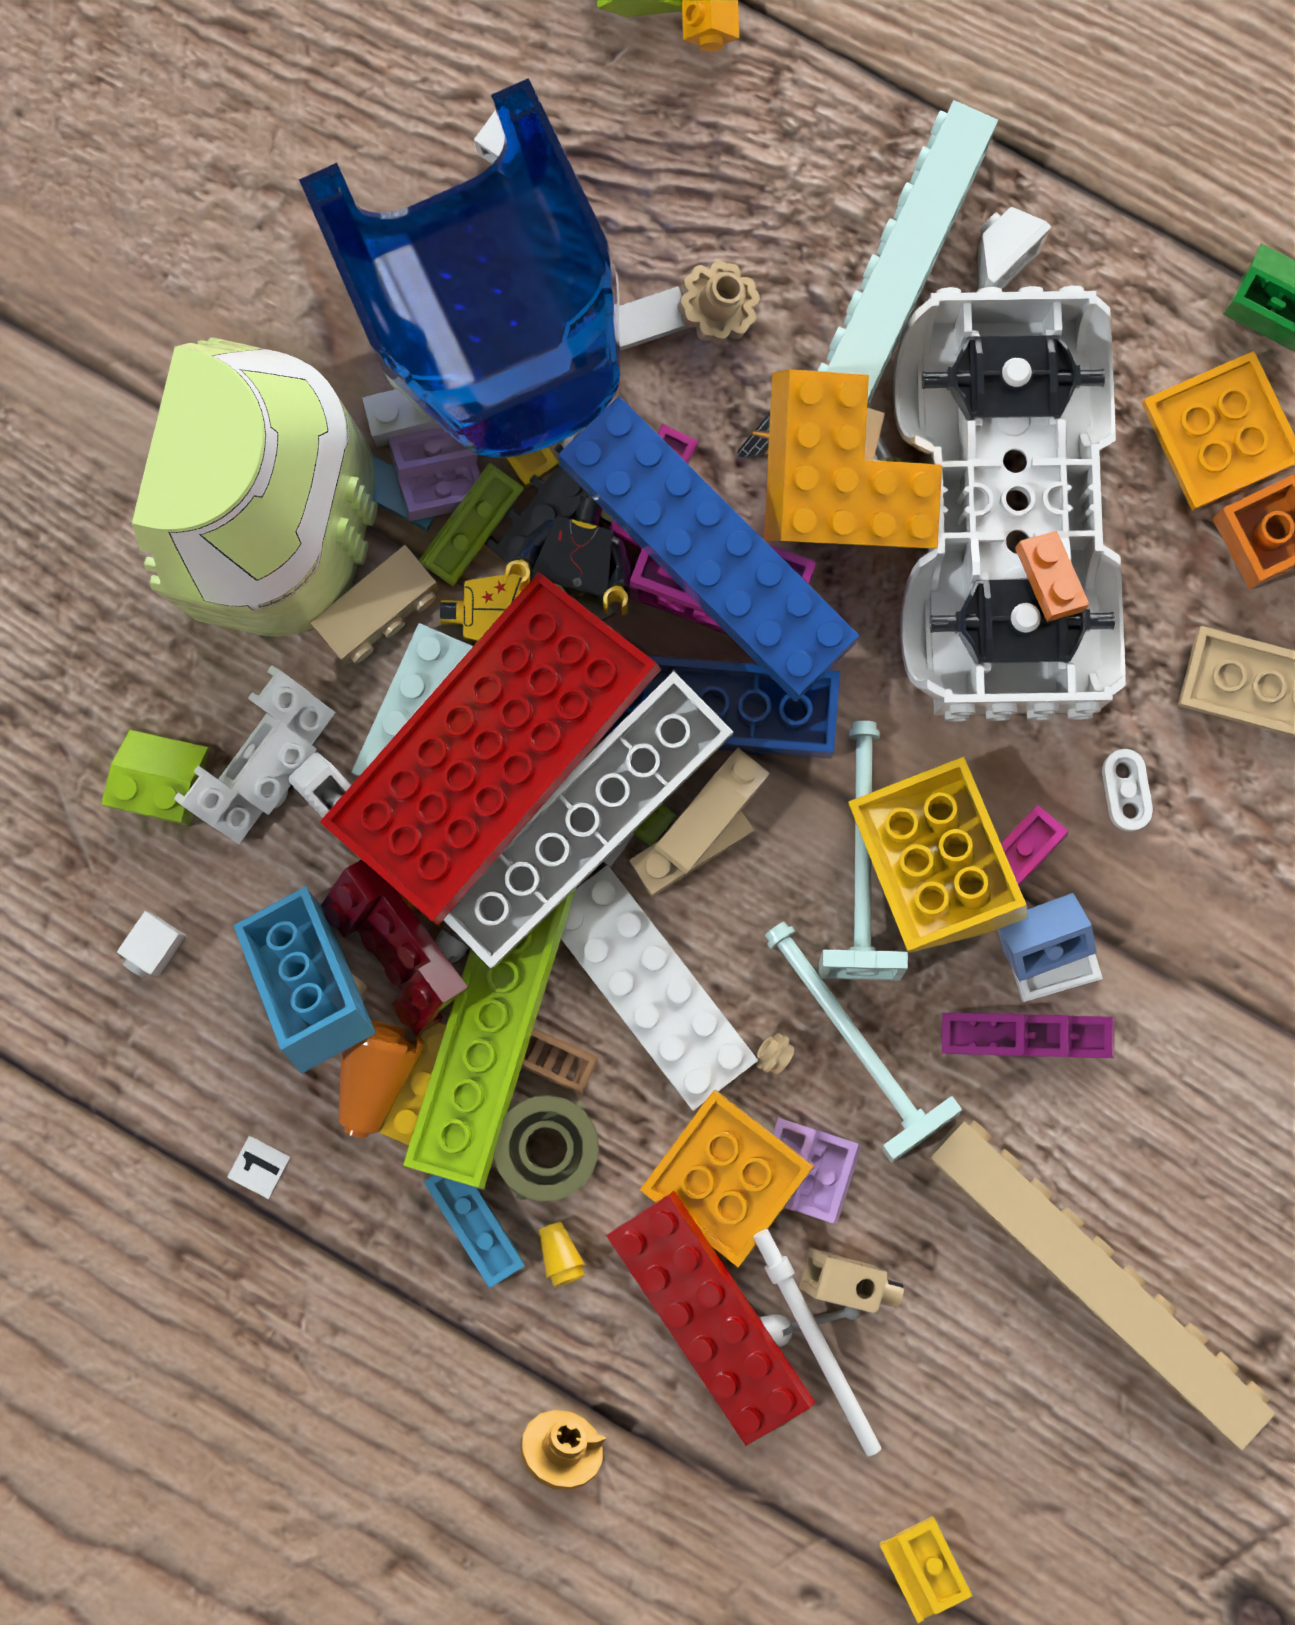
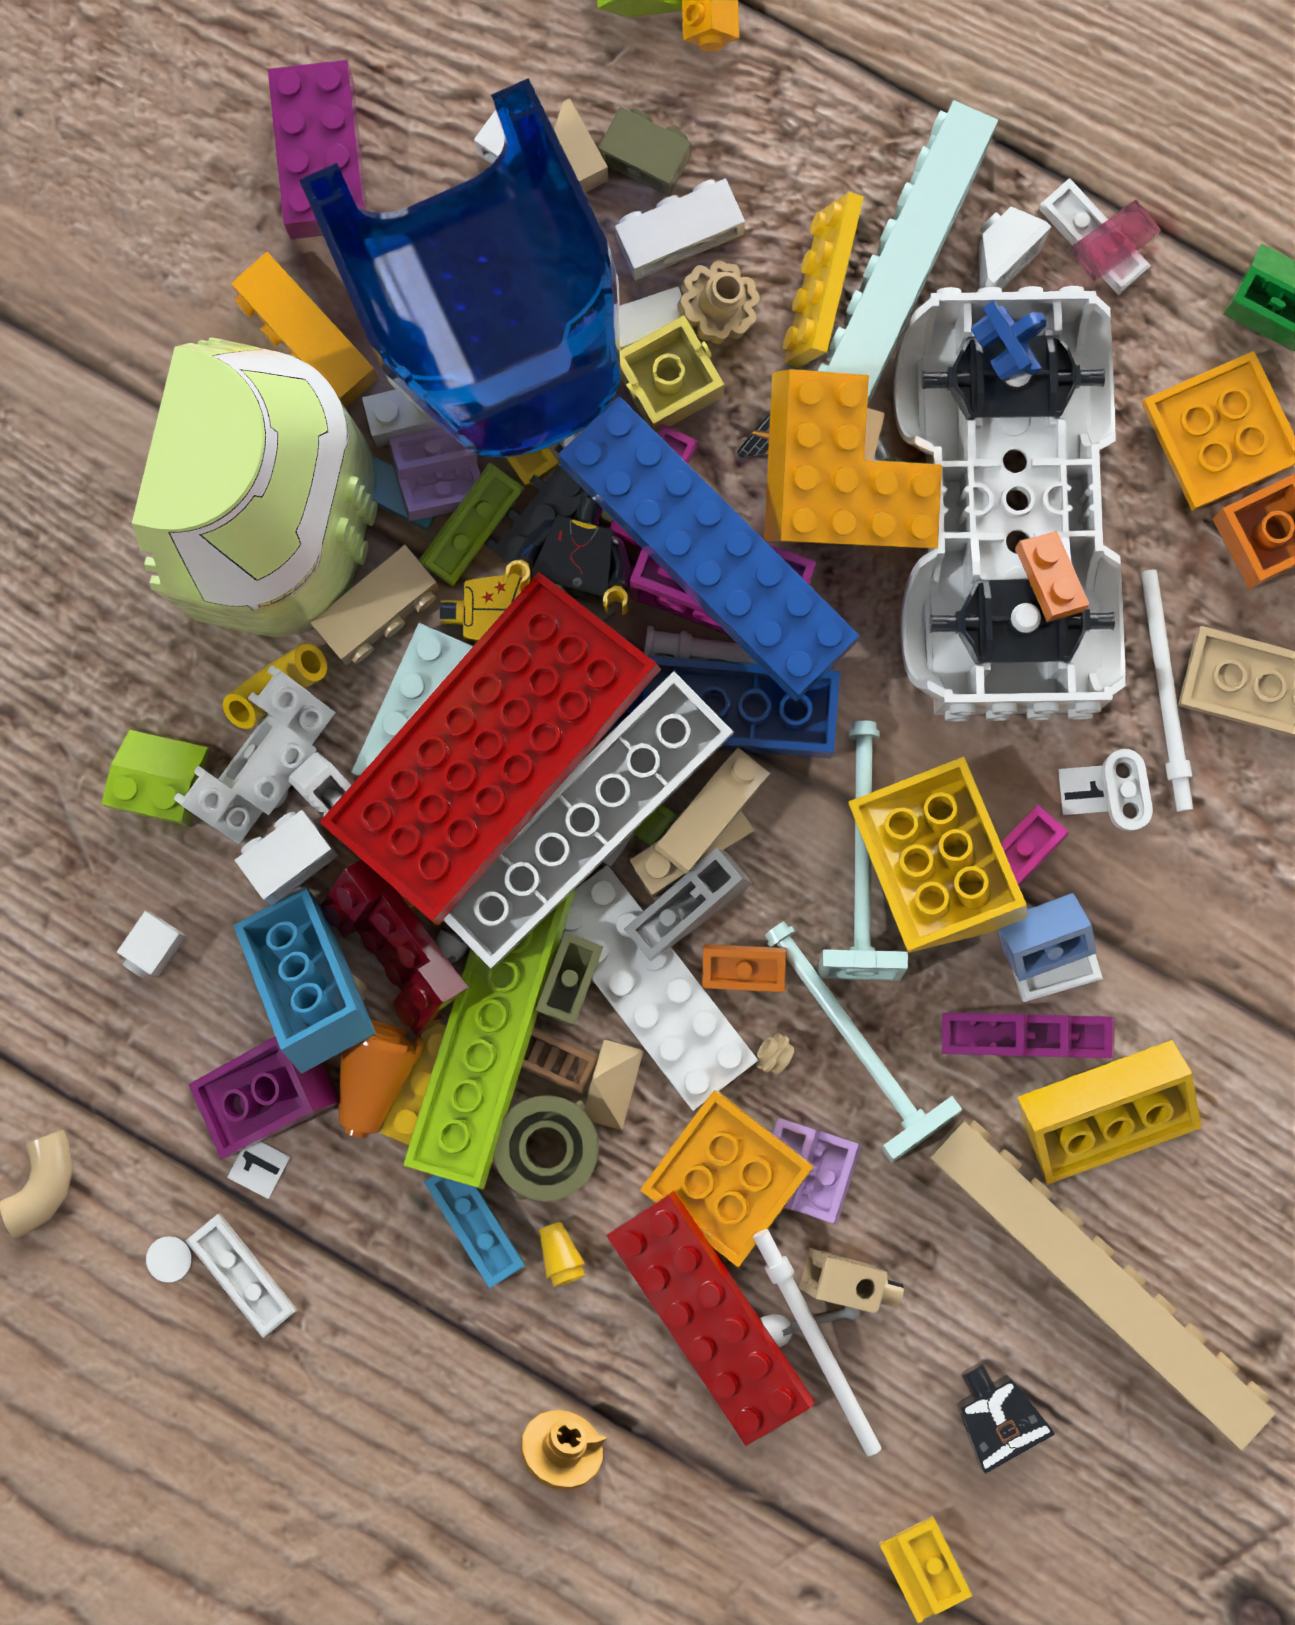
(45, 1188): none -> tan cylinder
(168, 1259): none -> white sticker
(241, 1275): none -> white tile
(259, 1097): none -> magenta slope
(286, 856): none -> white slope
(302, 327): none -> light orange brick
(302, 664): none -> yellow cylinder
(312, 130): none -> magenta brick
(569, 979): none -> olive slope
(580, 148): none -> tan slope
(613, 1084): none -> tan slope
(645, 150): none -> olive brick
(670, 374): none -> light yellow brick
(679, 228): none -> white brick
(688, 647): none -> white pin
(688, 903): none -> light grey slope
(744, 968): none -> orange plate
(823, 280): none -> yellow plate
(999, 1419): none -> torso
(1015, 335): none -> blue hips
(1077, 217): none -> white tile
(1082, 790): none -> white sticker
(1110, 1111): none -> yellow slope
(1115, 240): none -> clear pink plate
(1178, 768): none -> white bar

